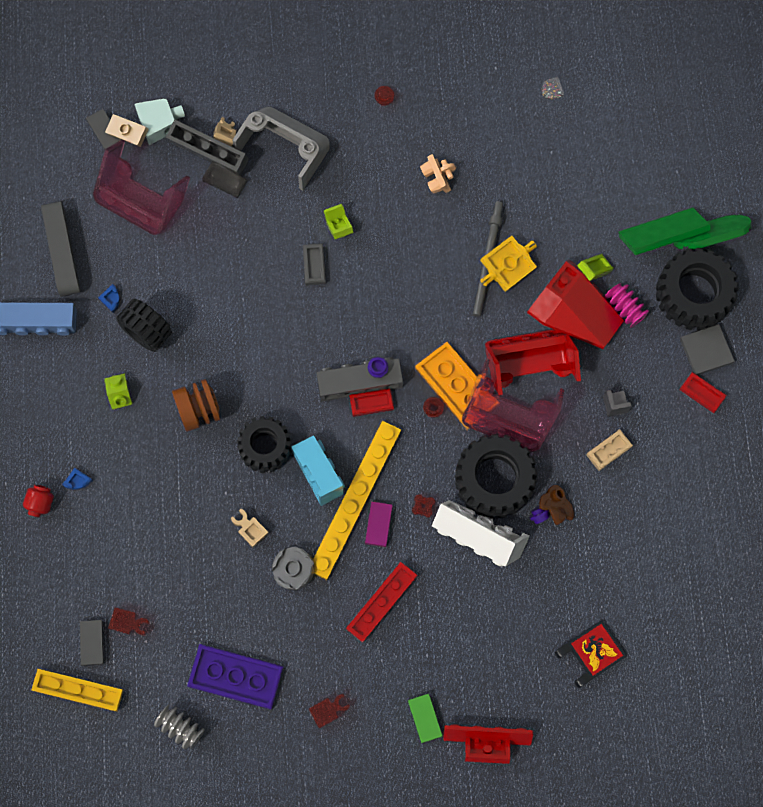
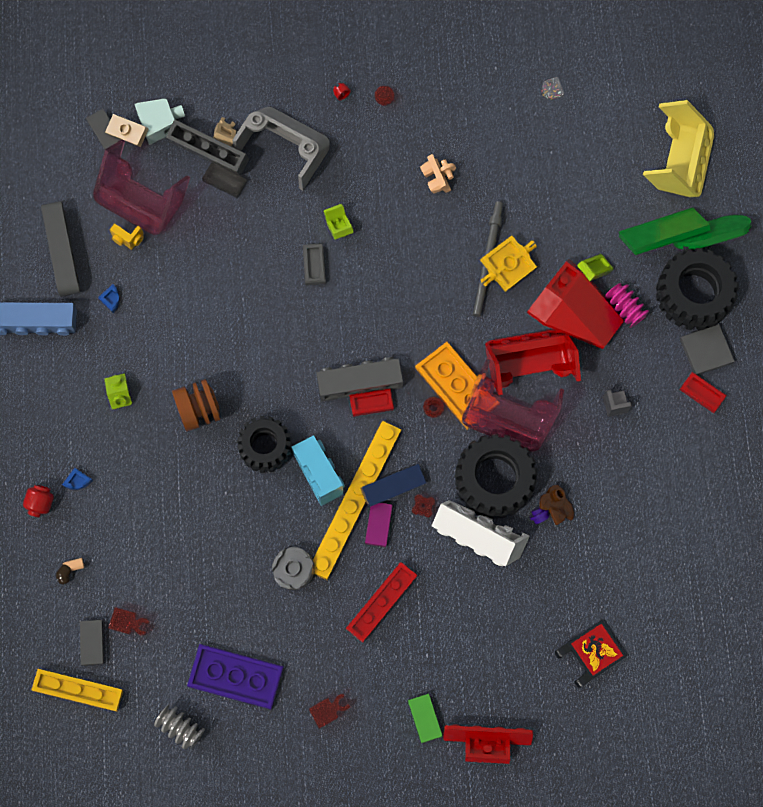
(66, 568): none -> arm
(121, 236): none -> yellow bracket
(144, 325): black tyre -> none
(251, 530): tan plate -> none
(341, 91): none -> red hinge
(378, 367): dark purple plate -> none
(393, 485): none -> dark blue tile
(609, 450): tan plate -> none
(688, 152): none -> light yellow windscreen

